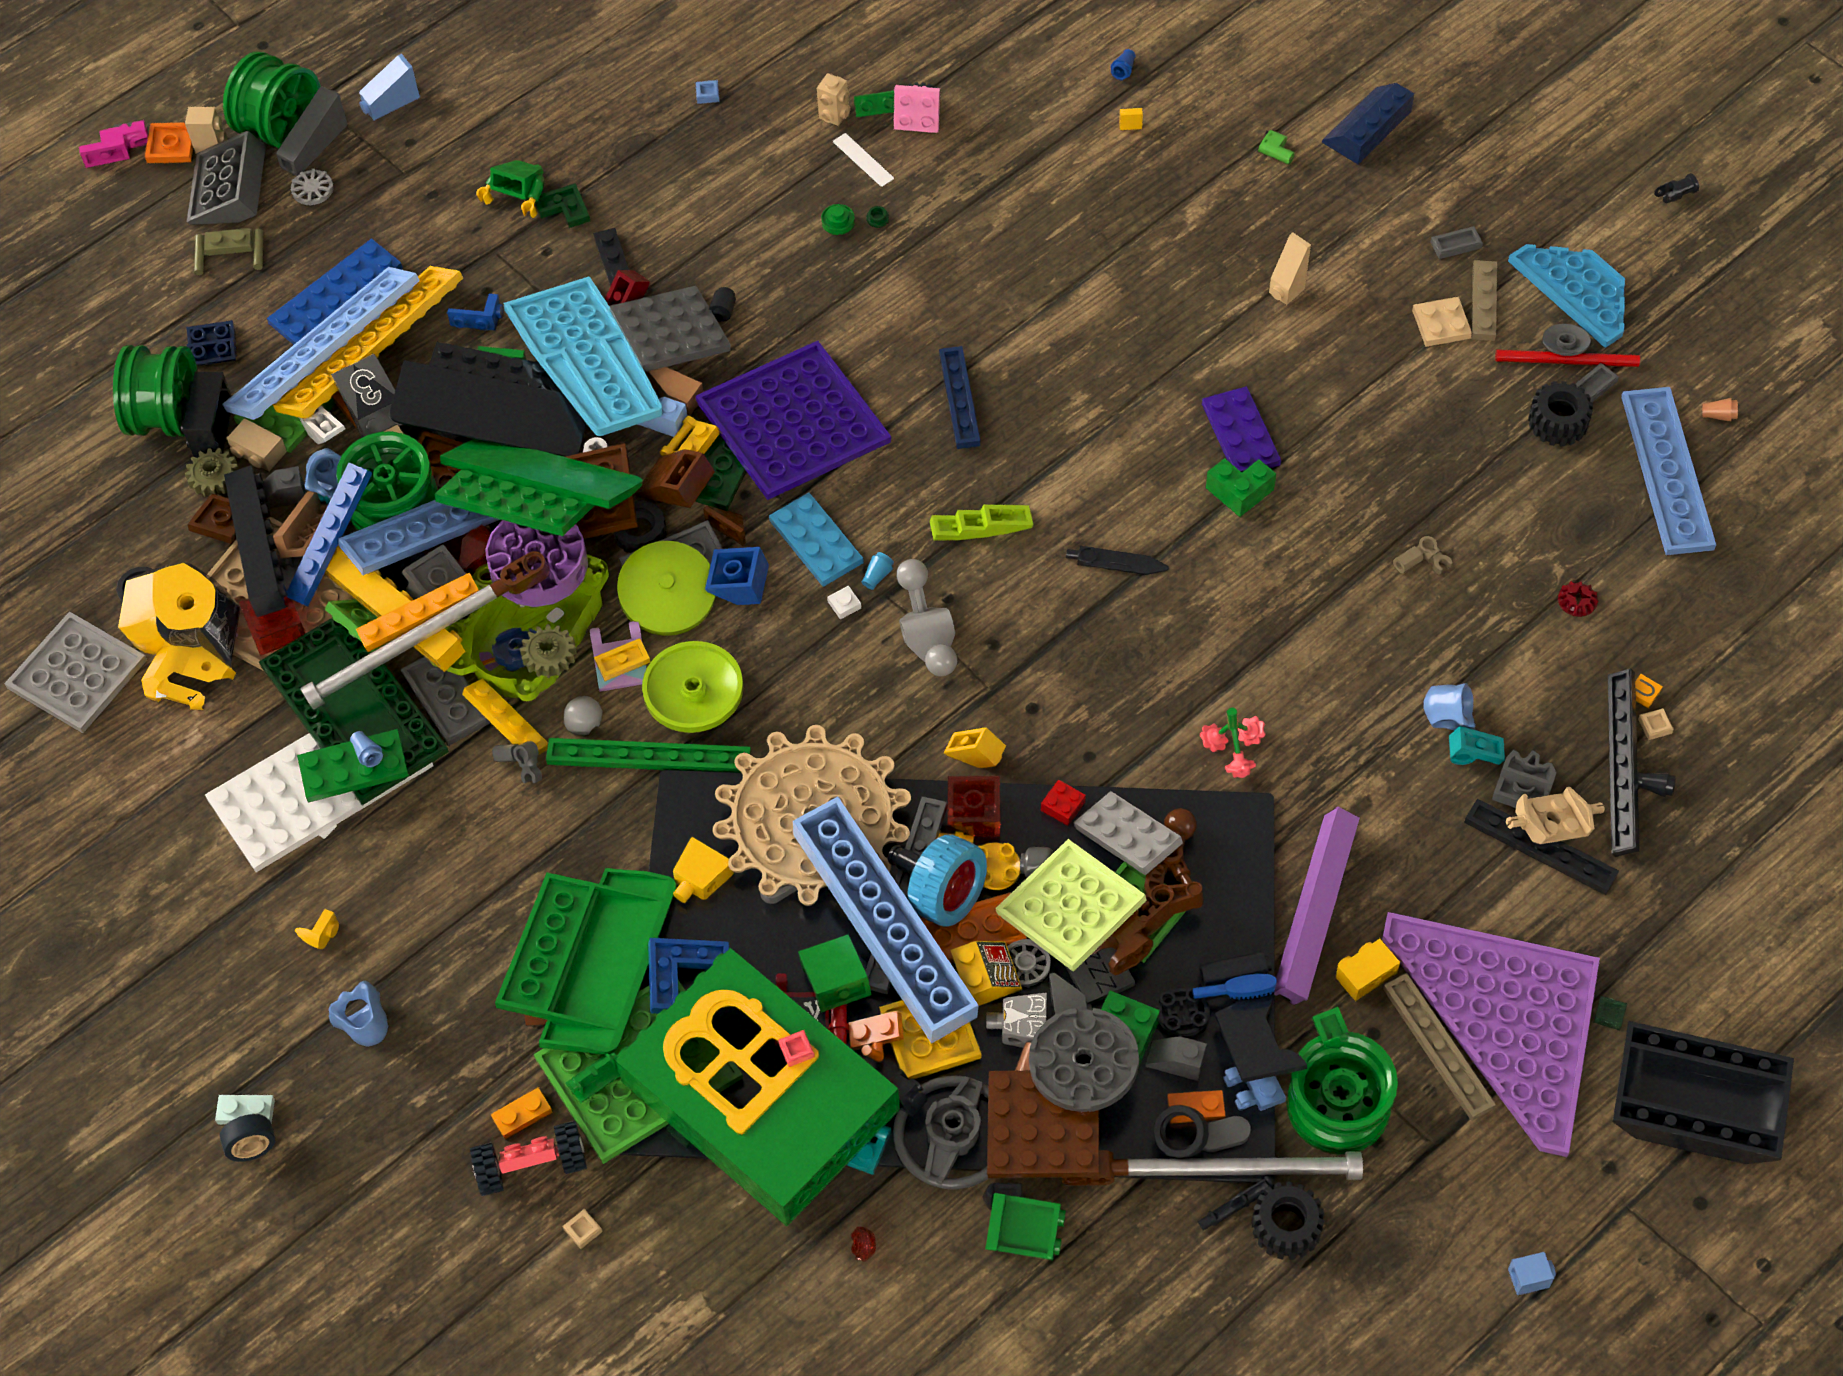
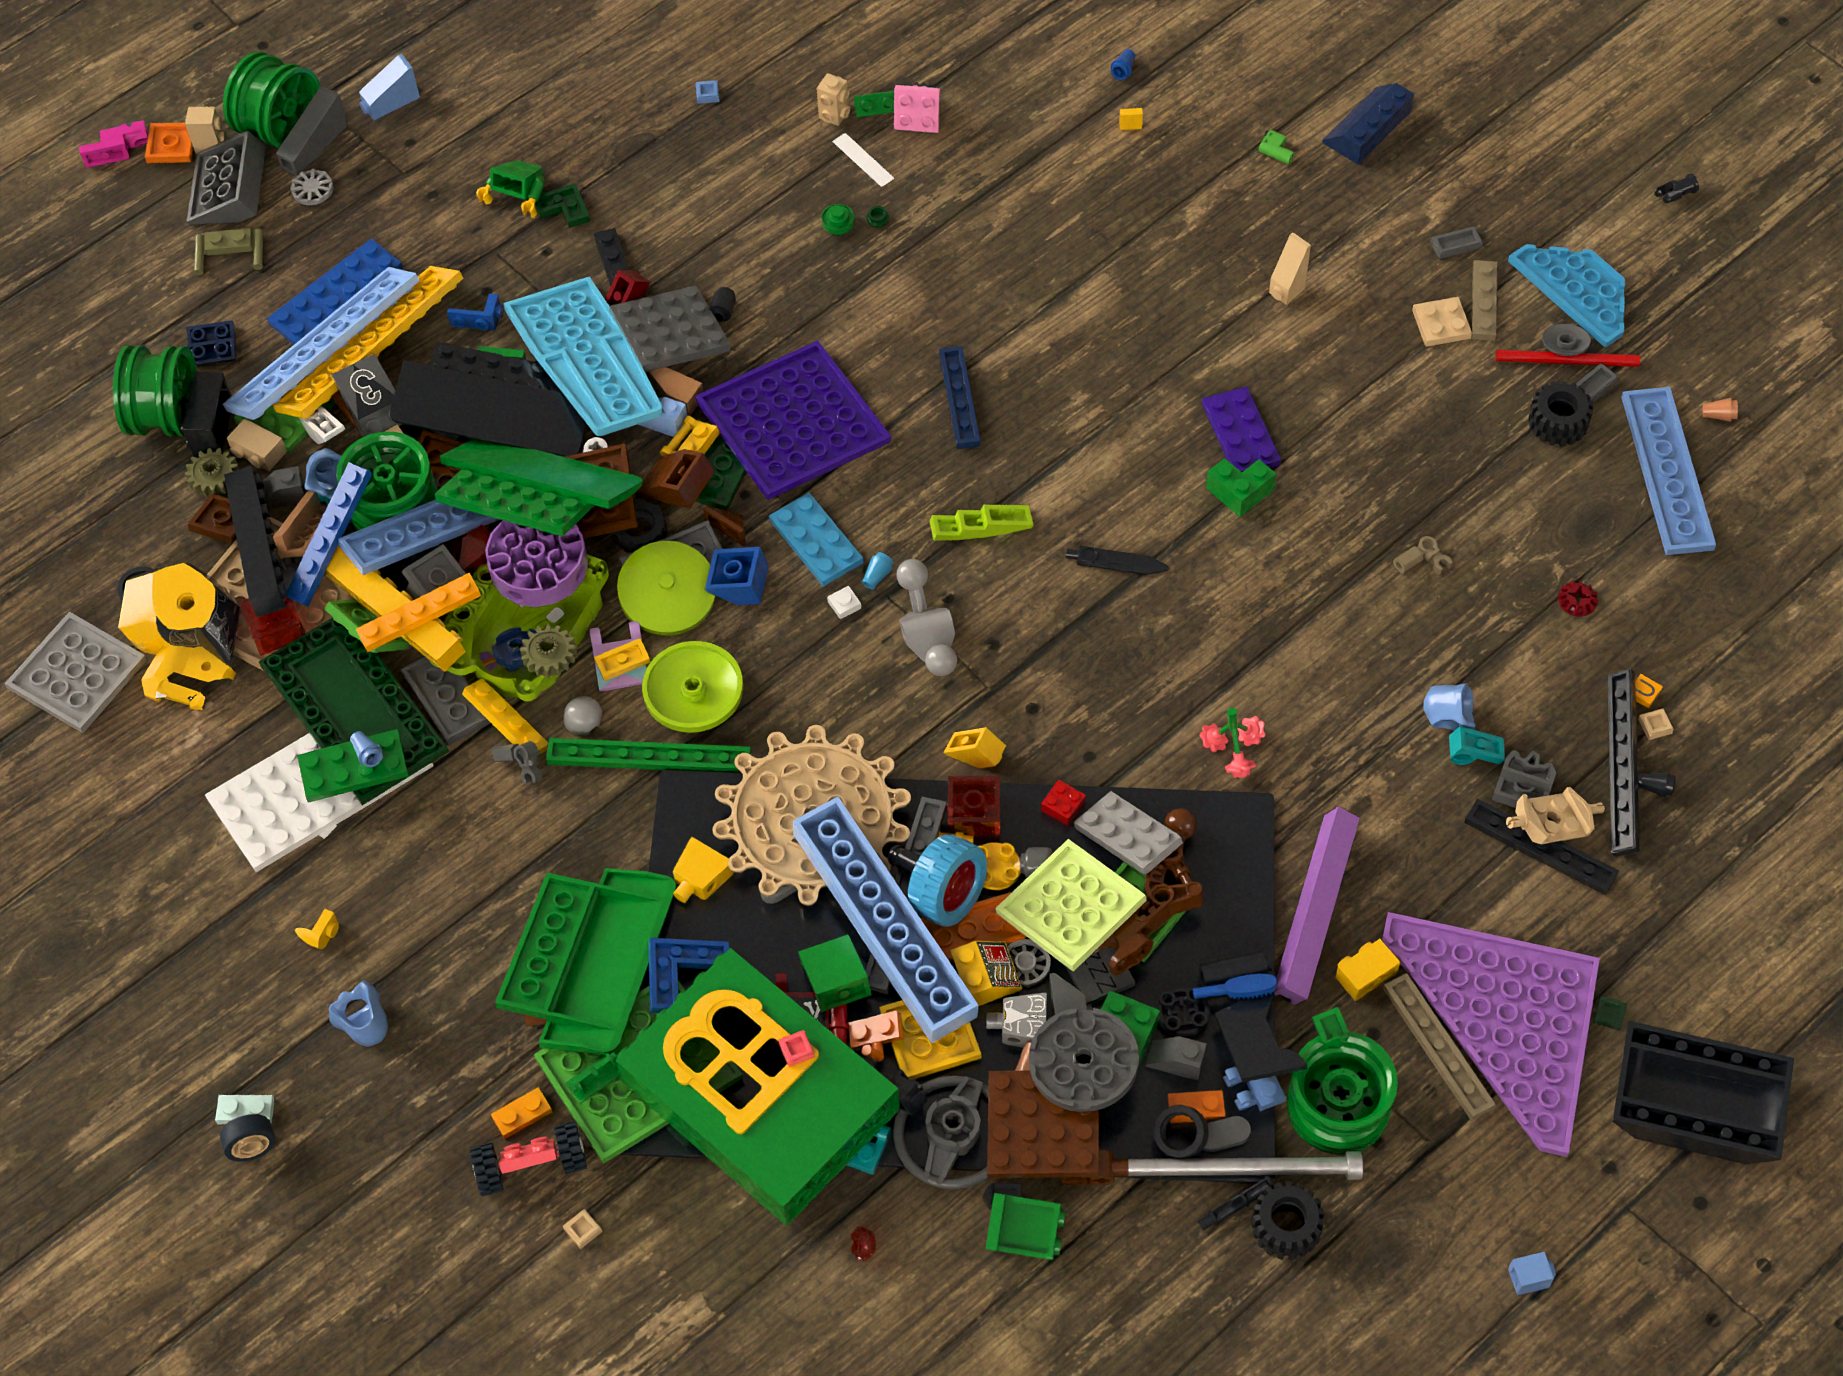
(316, 693): flat silver piece -> none

